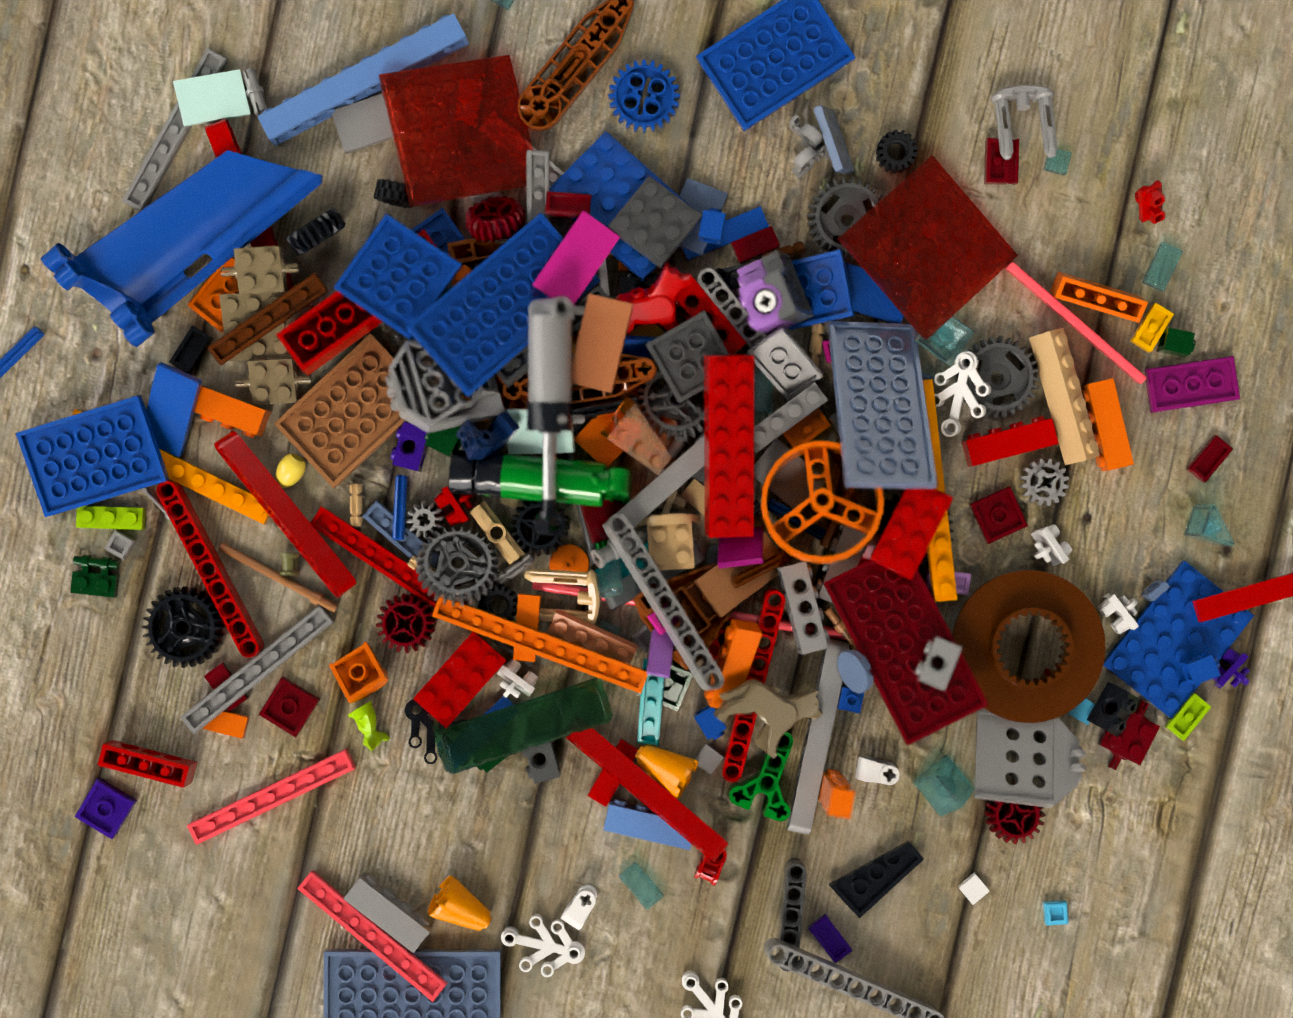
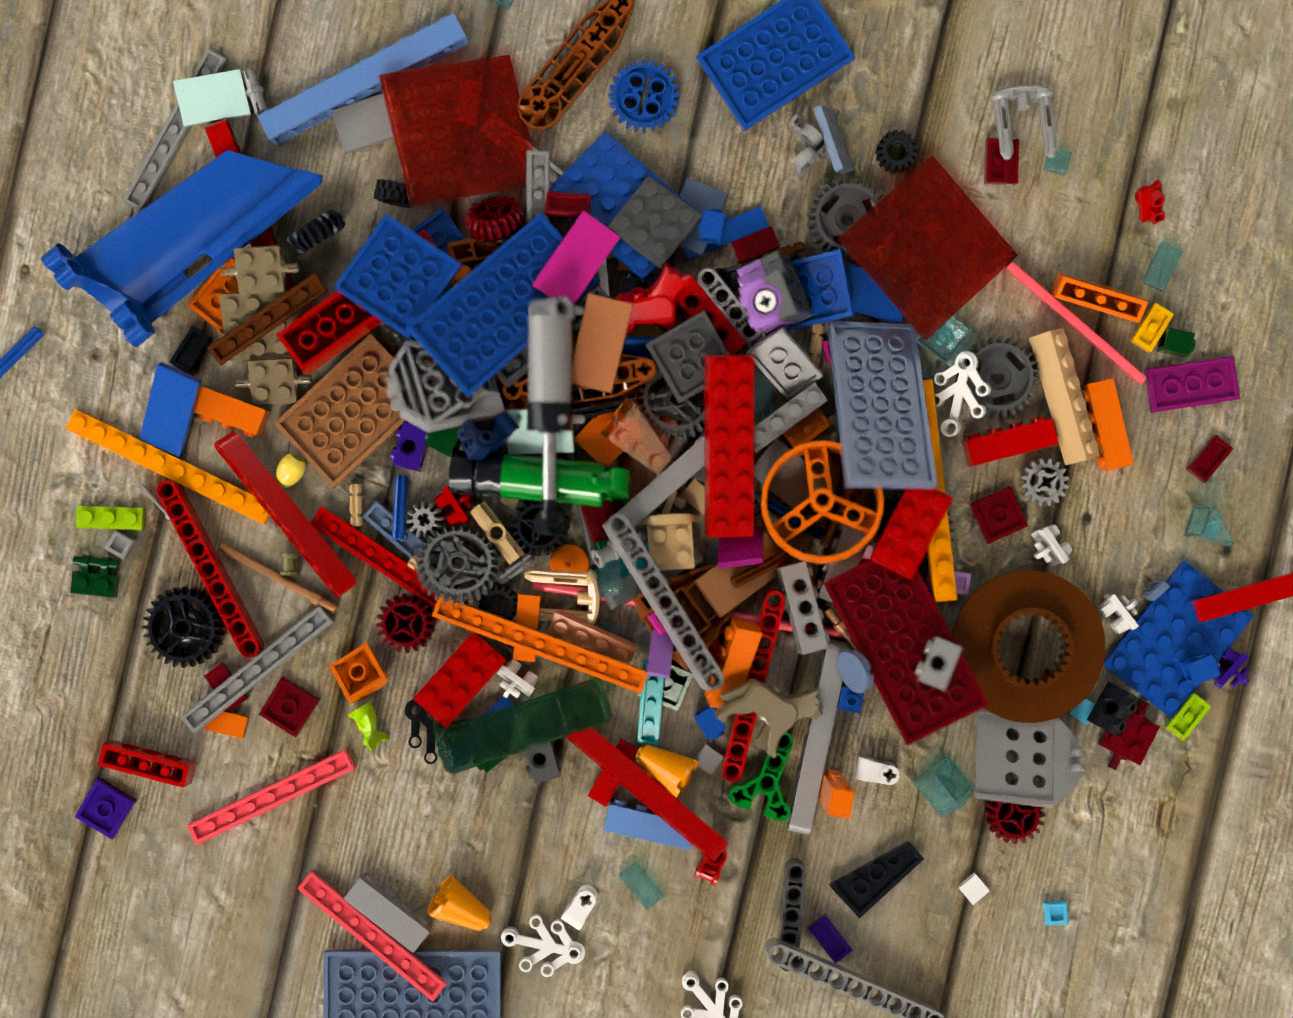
(92, 456): blue plate -> none

